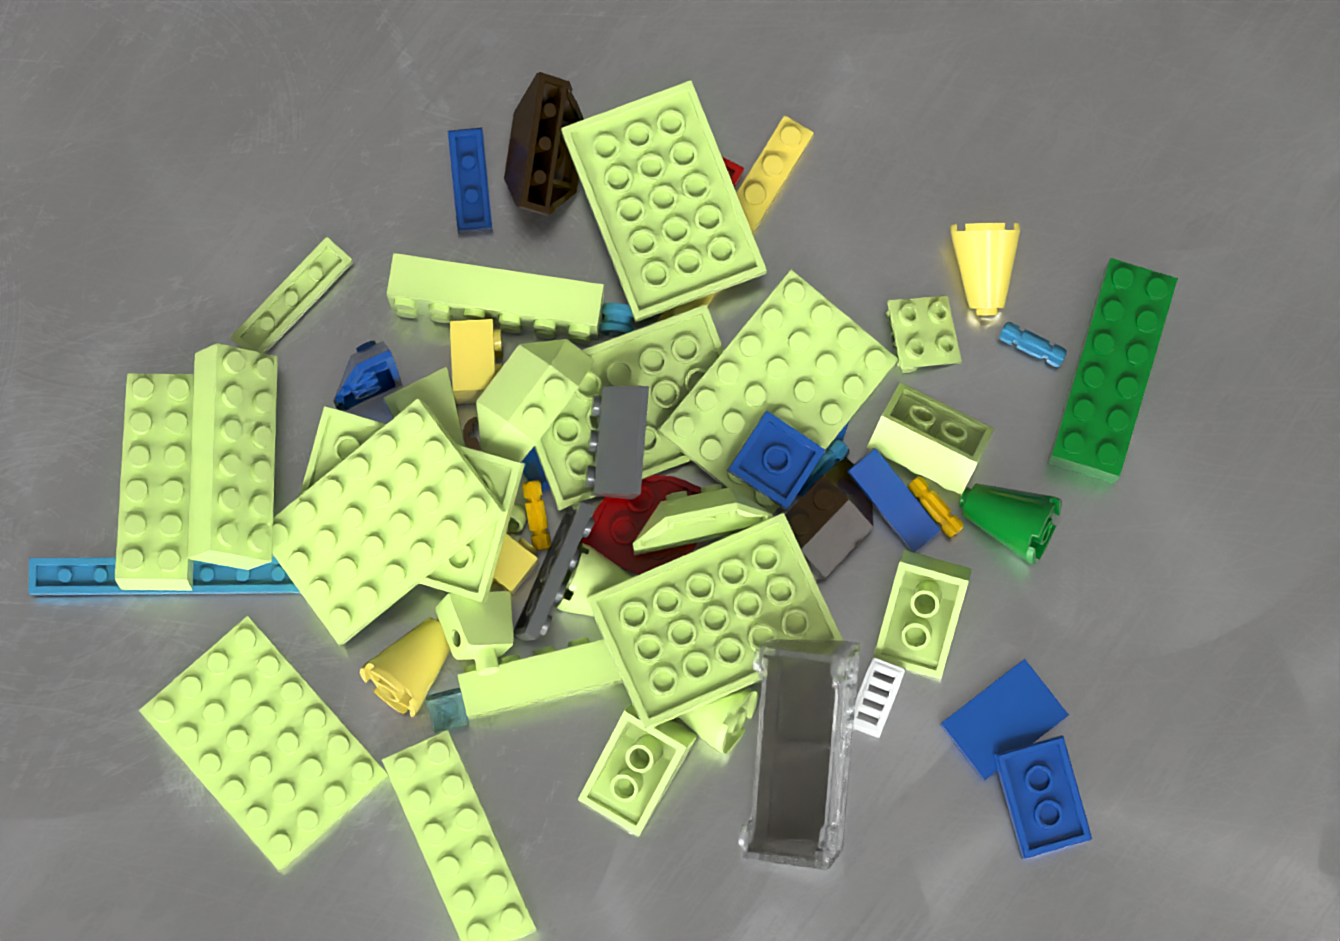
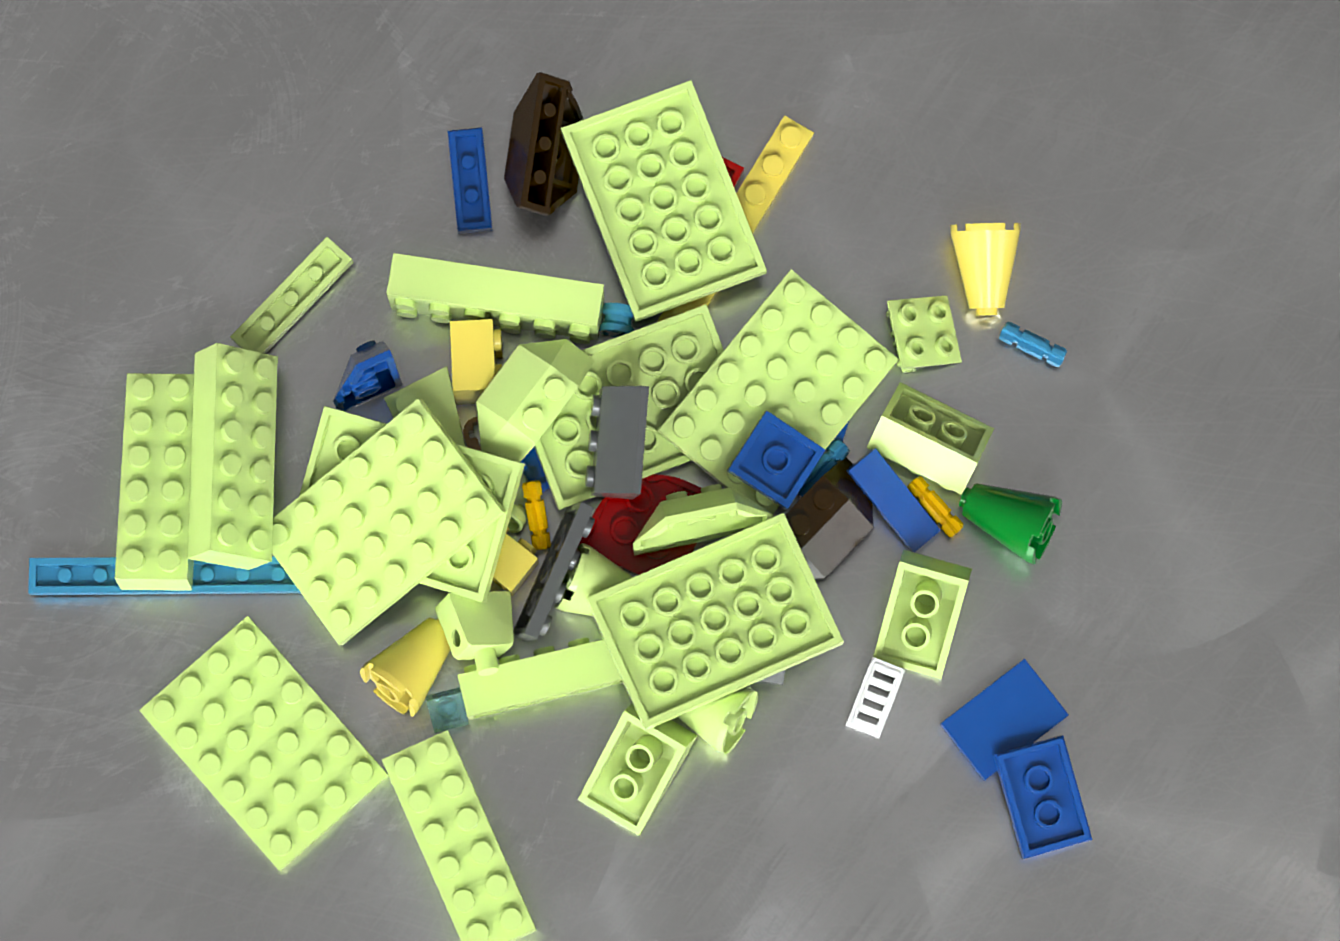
(802, 751): clear smoke windscreen -> none
(1112, 371): green brick -> none

